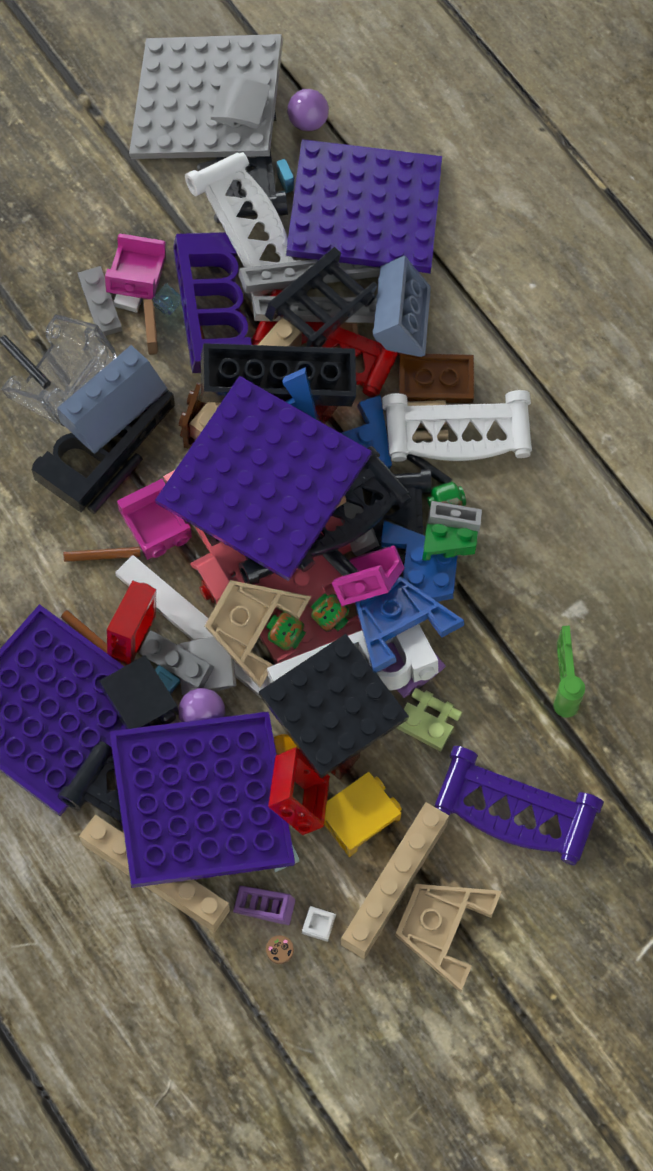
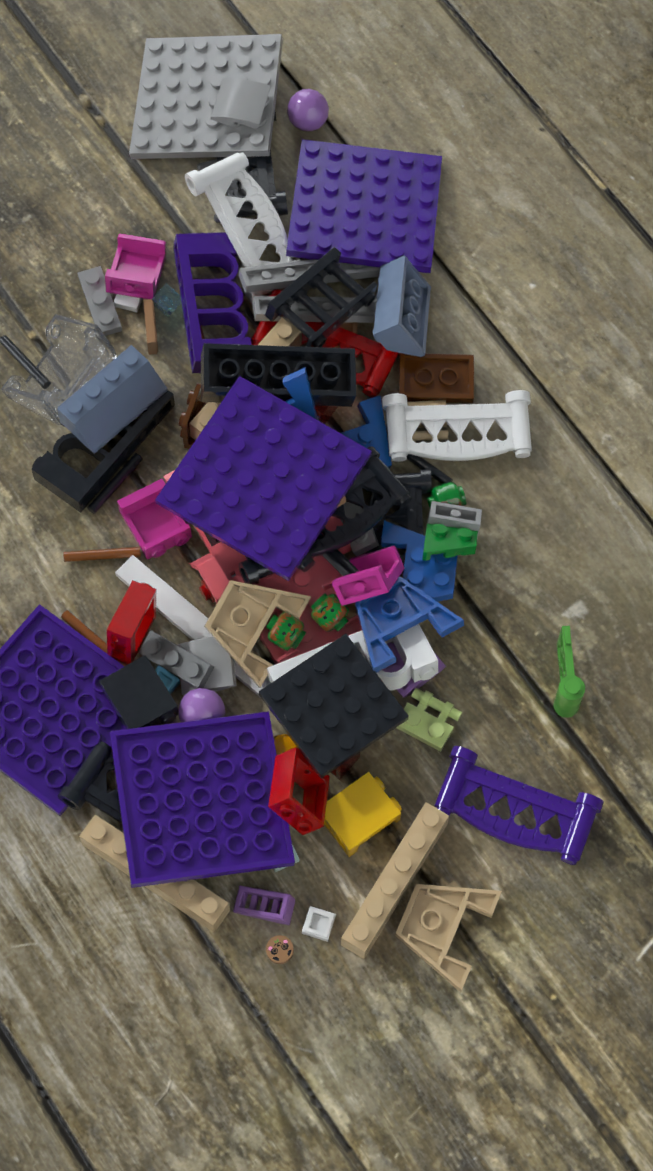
(285, 175): medium azure tile -> none

